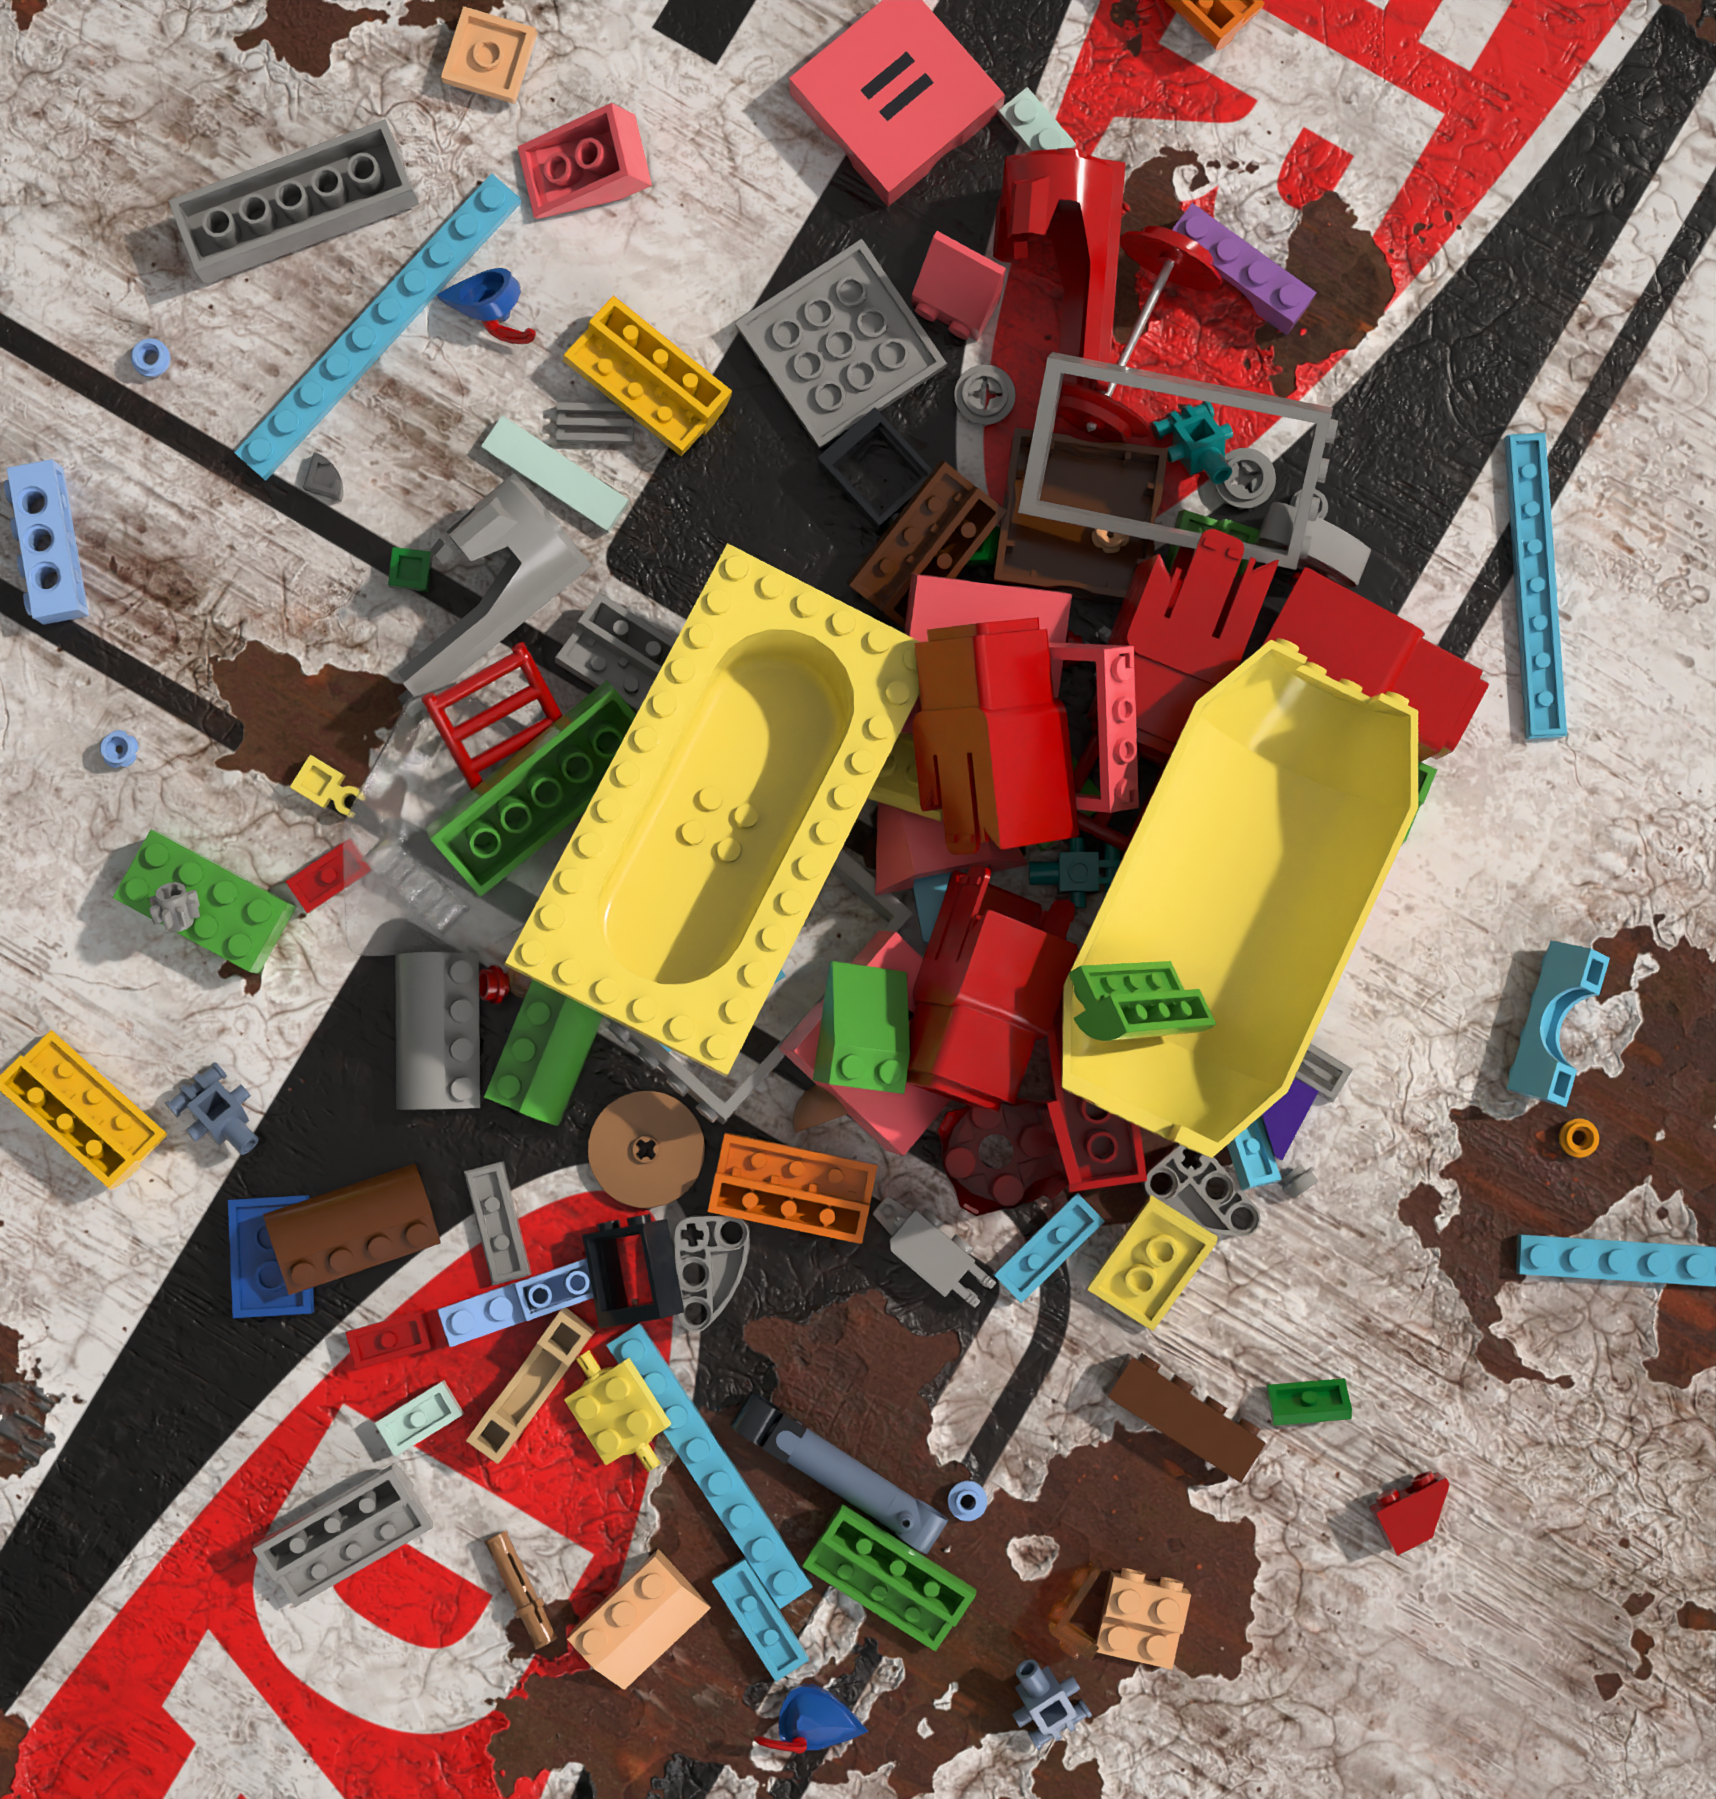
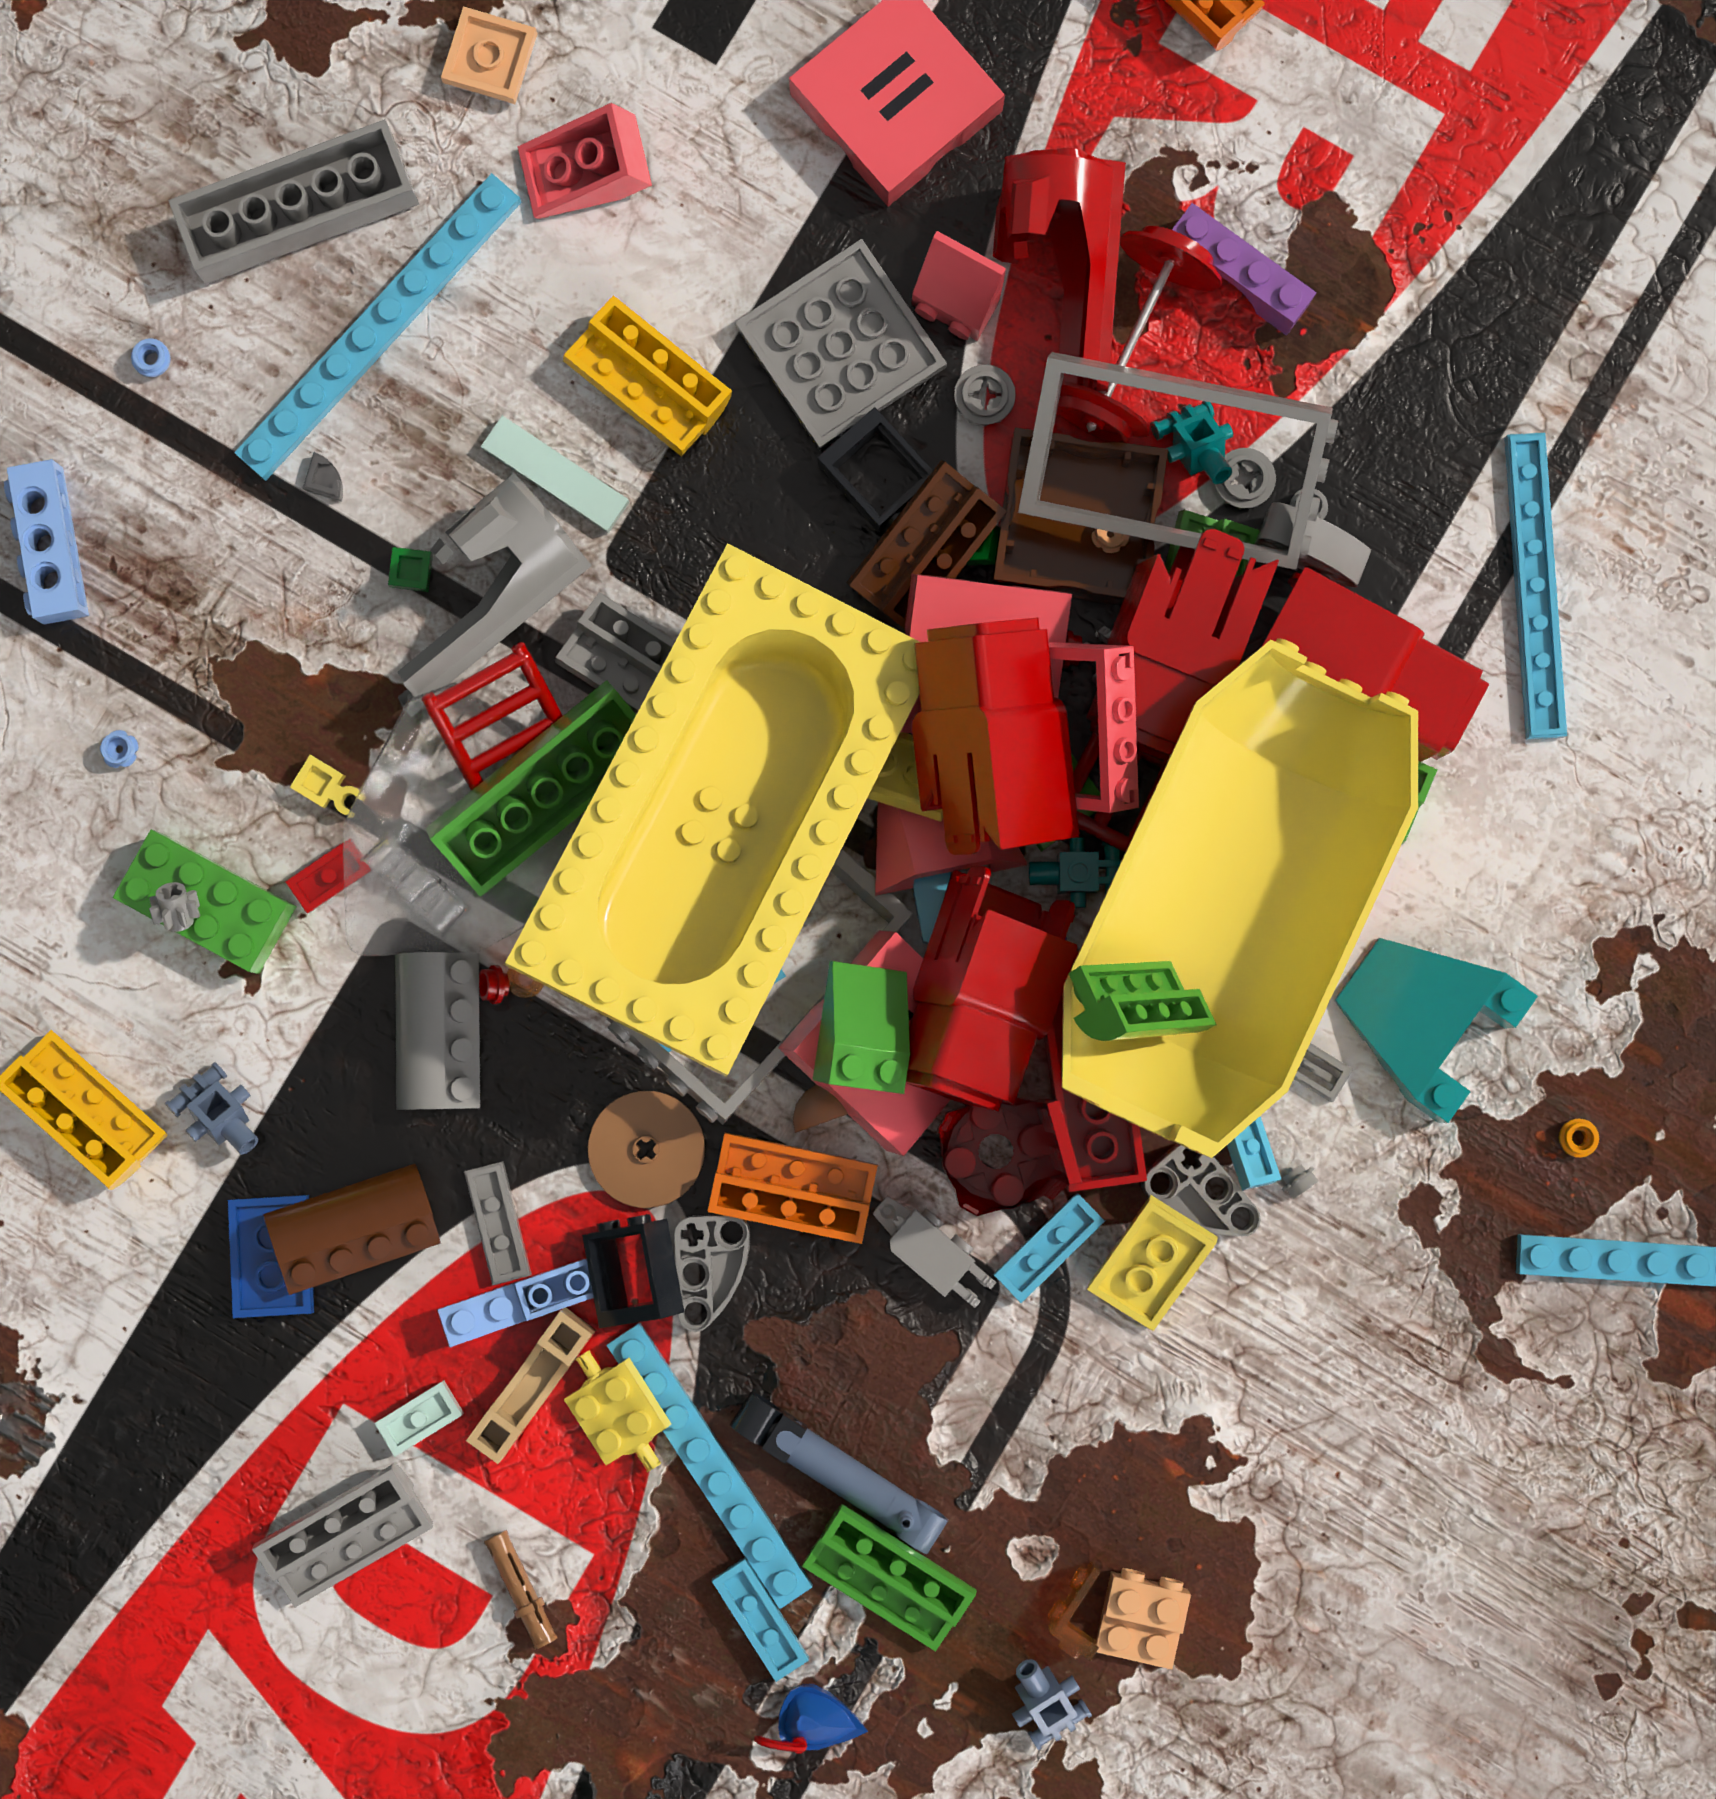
(389, 1339): red plate -> none
(489, 298): blue piece -> none
(544, 1054): bright green brick -> none
(593, 438): light grey tile -> none
(638, 1621): light nougat slope -> none
(964, 1488): light blue plate -> none
(1033, 123): light aqua plate -> none
(1184, 1417): reddish brown brick -> none
(1286, 1116): dark purple slope -> none
(1309, 1402): green plate -> none
(1411, 1514): red slope -> none
(1416, 1009): none -> teal wedge
(1566, 978): medium azure arch -> none

